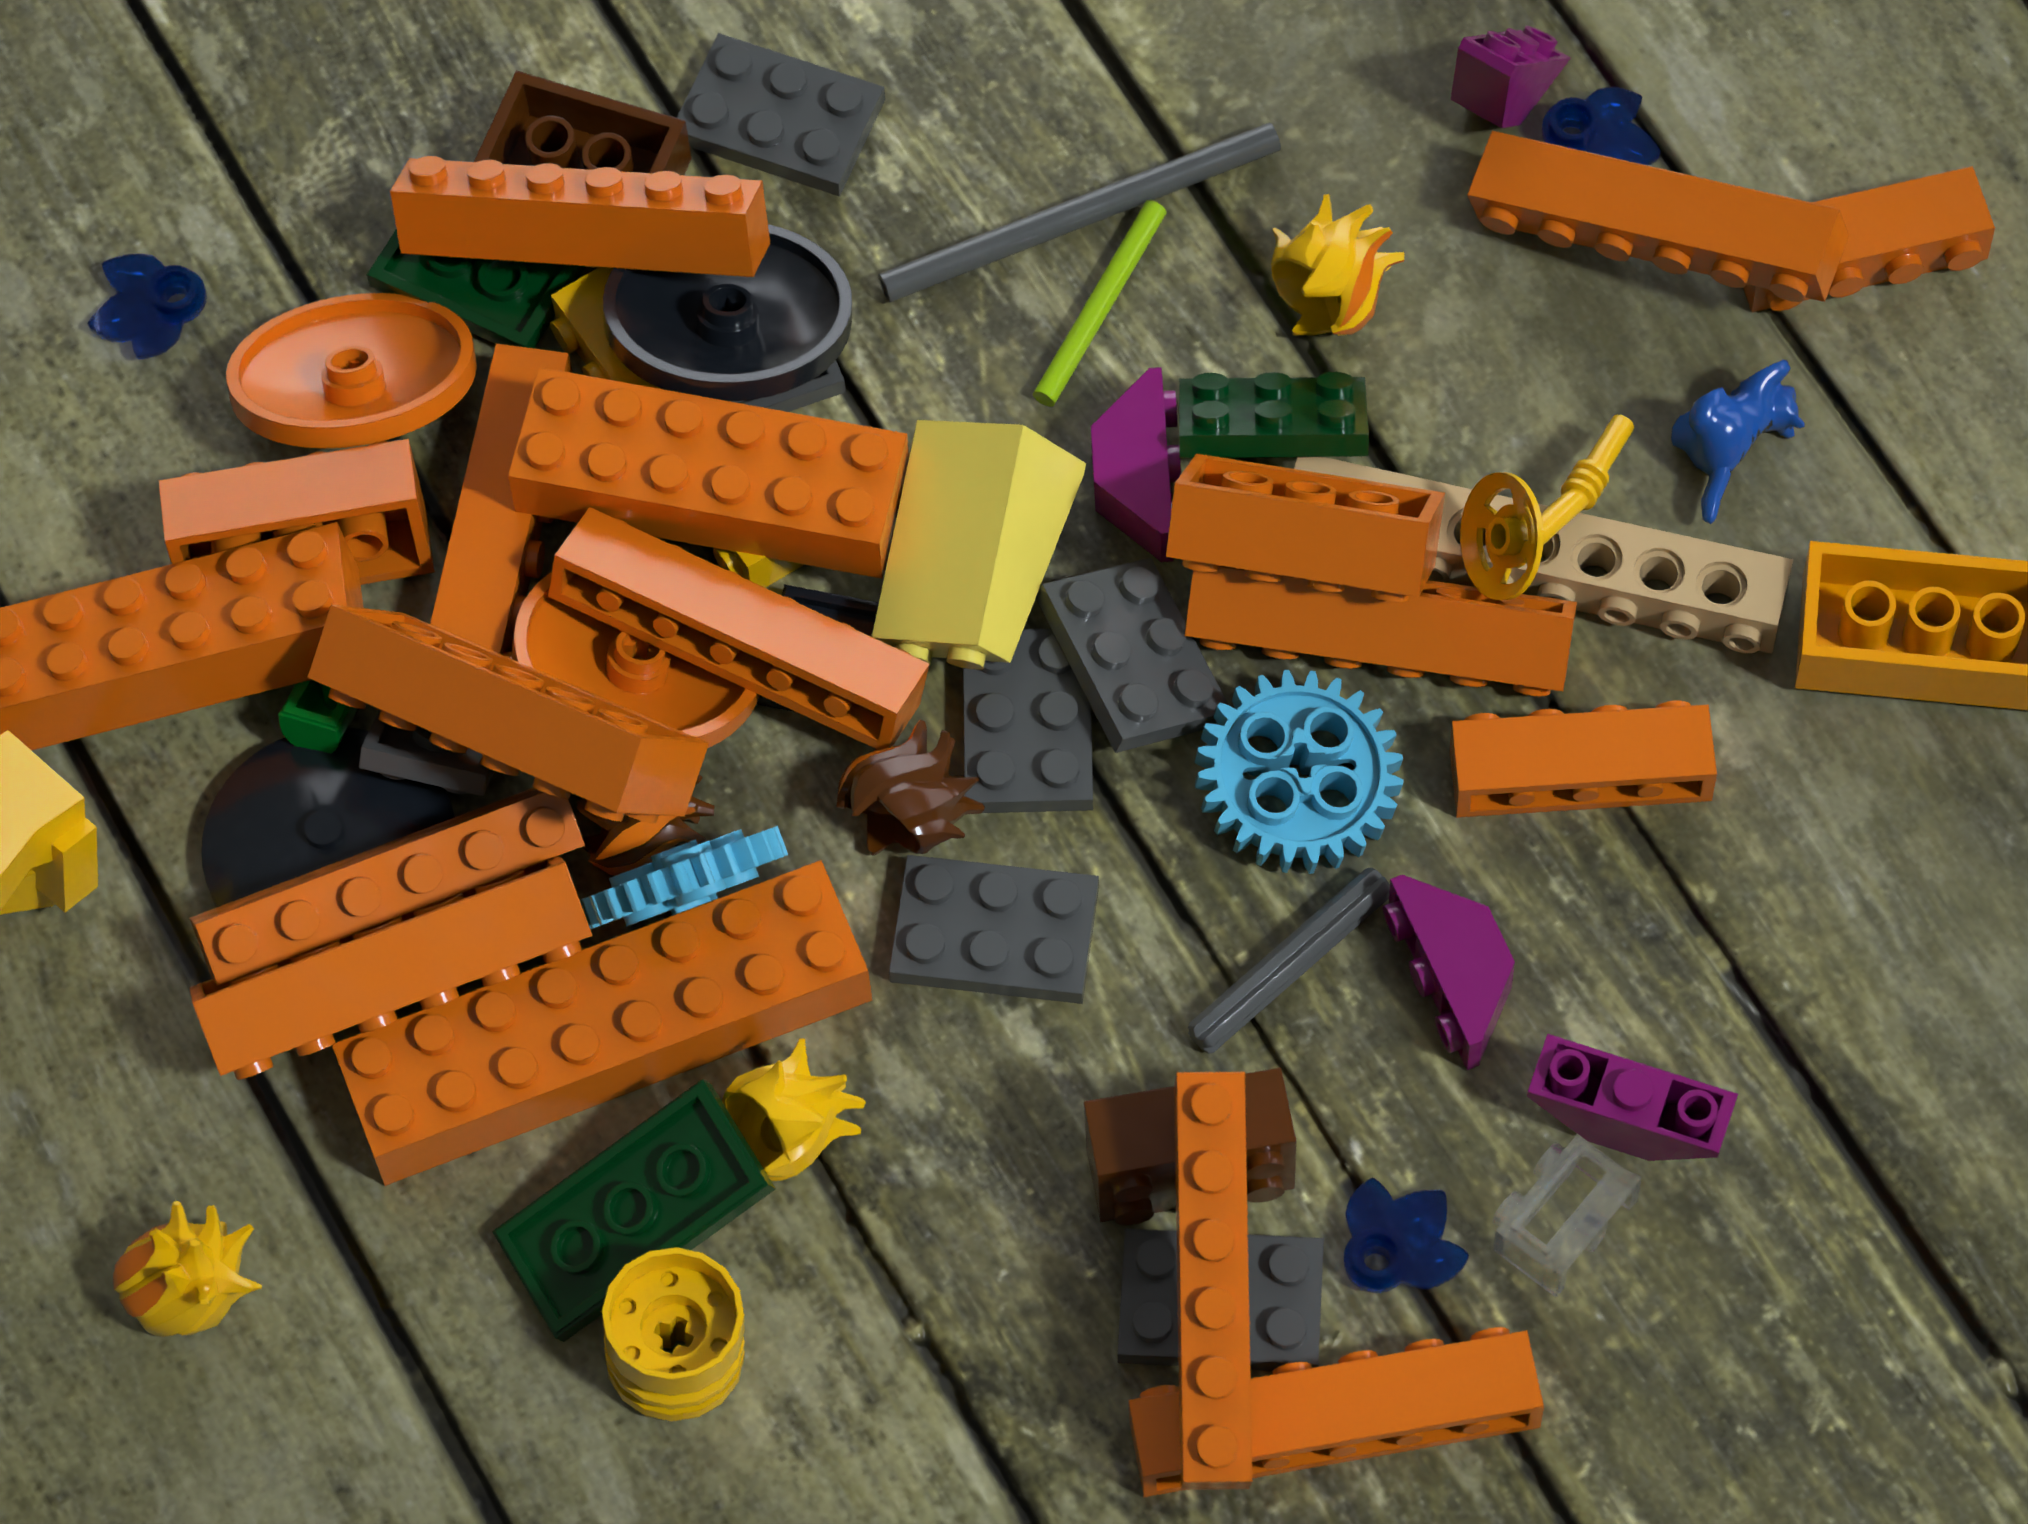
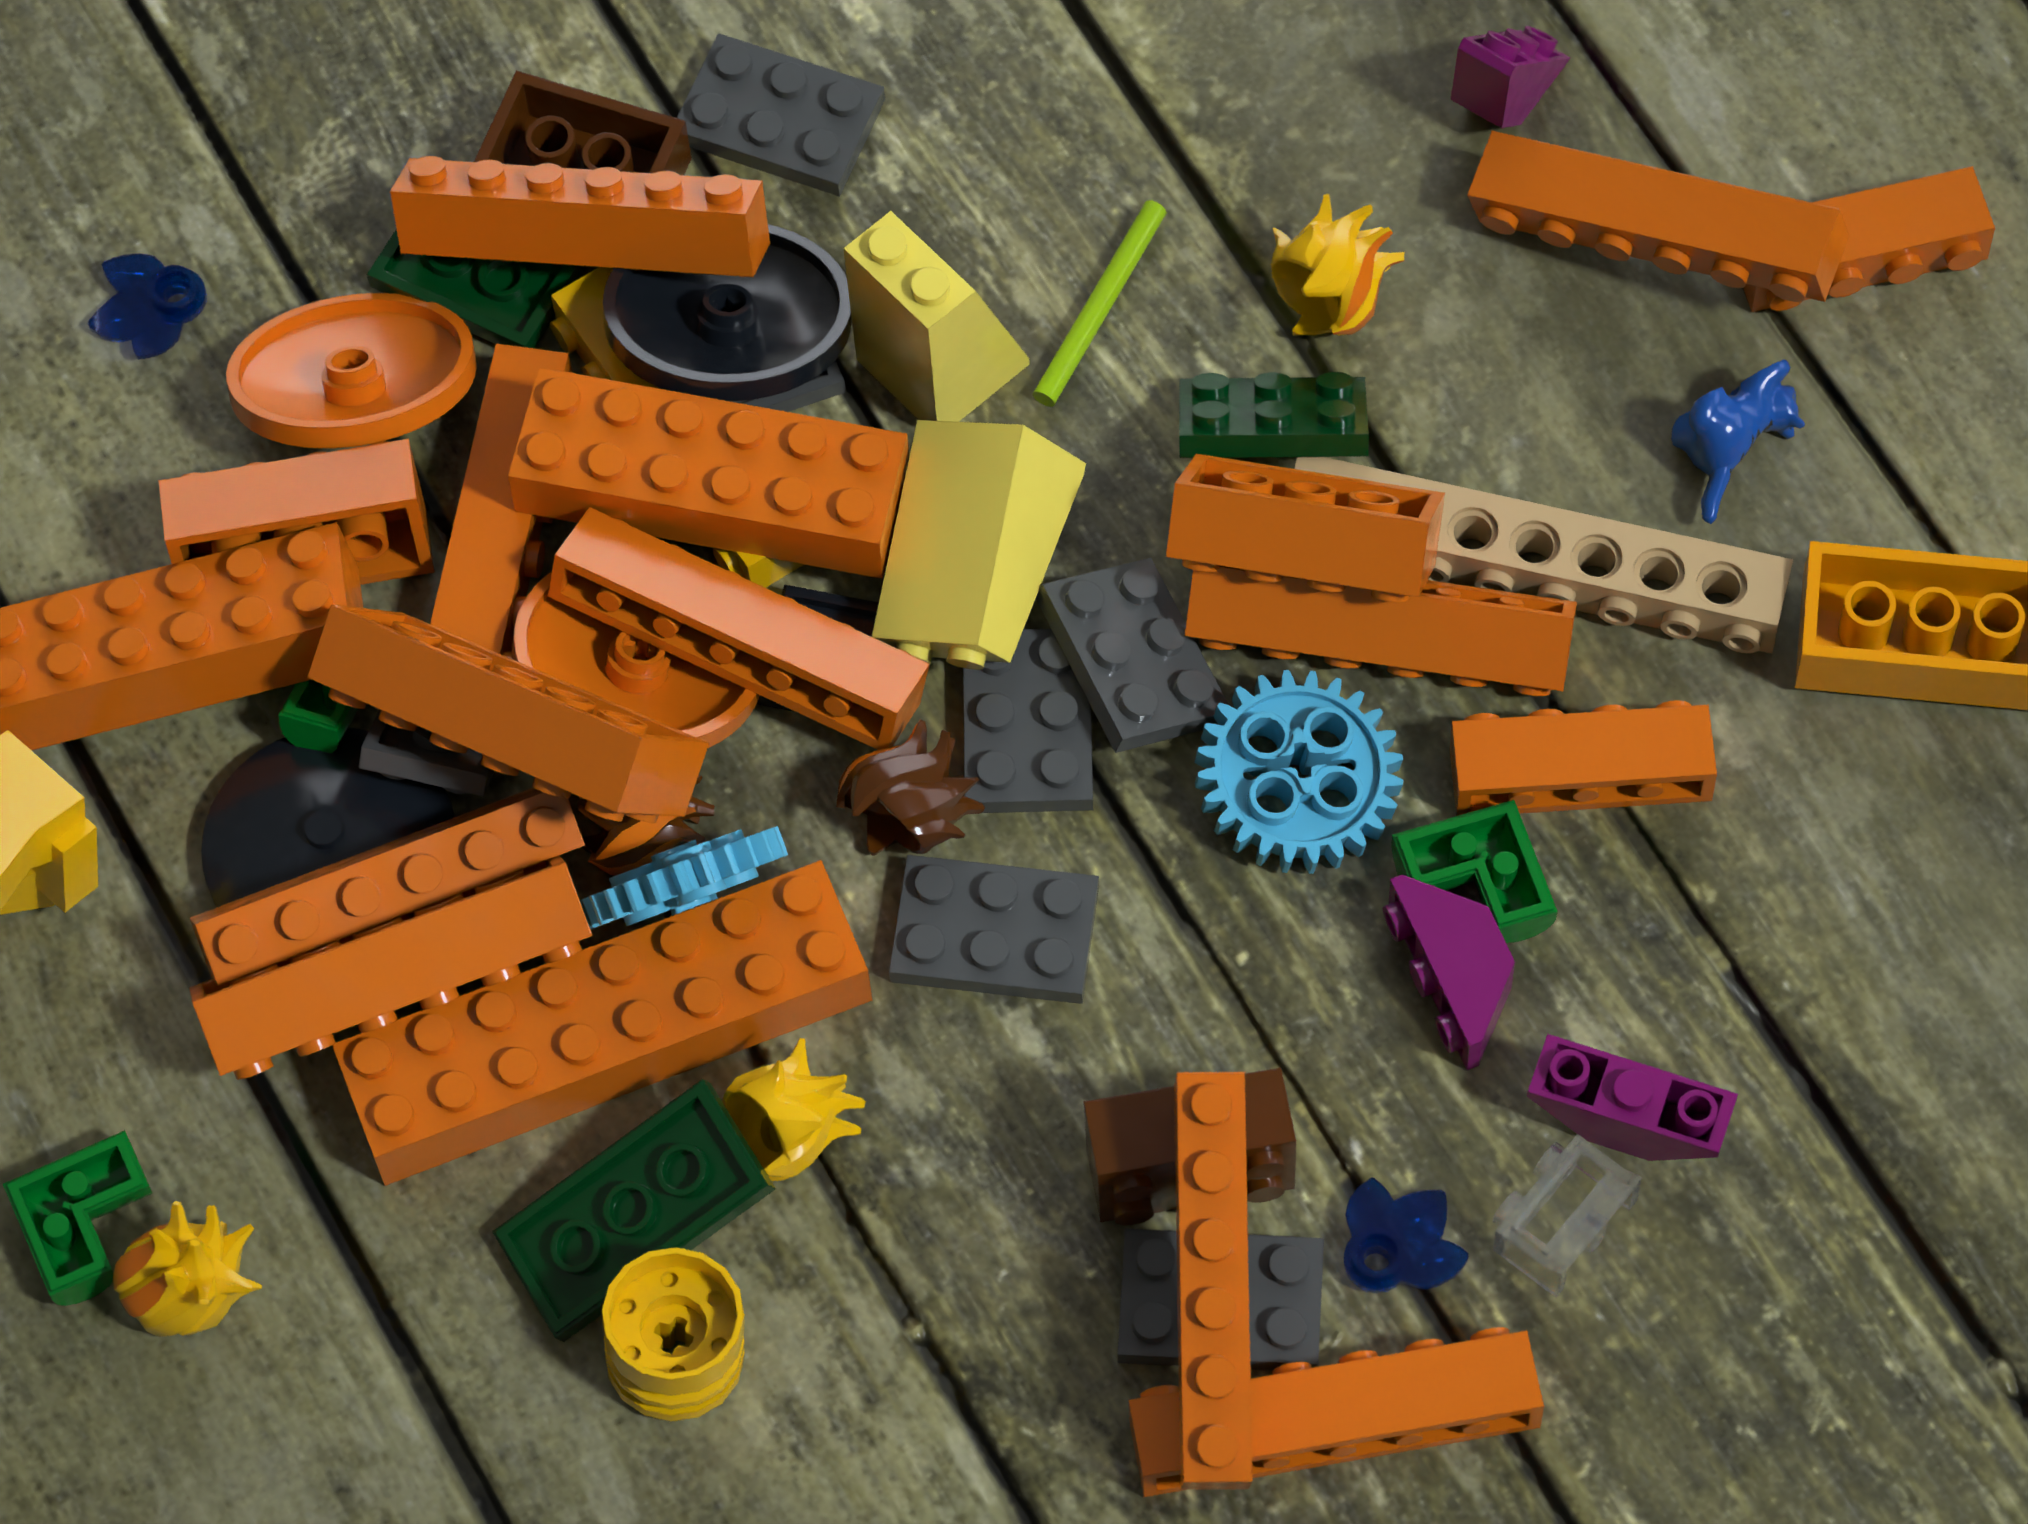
(58, 1210): none -> green brick
(924, 325): none -> light yellow slope
(1079, 212): dark grey piece -> none
(1136, 464): magenta slope -> none
(1289, 960): dark grey axle -> none
(1494, 854): none -> green brick
(1519, 529): yellow dish -> none
(1605, 126): clear blue plate -> none

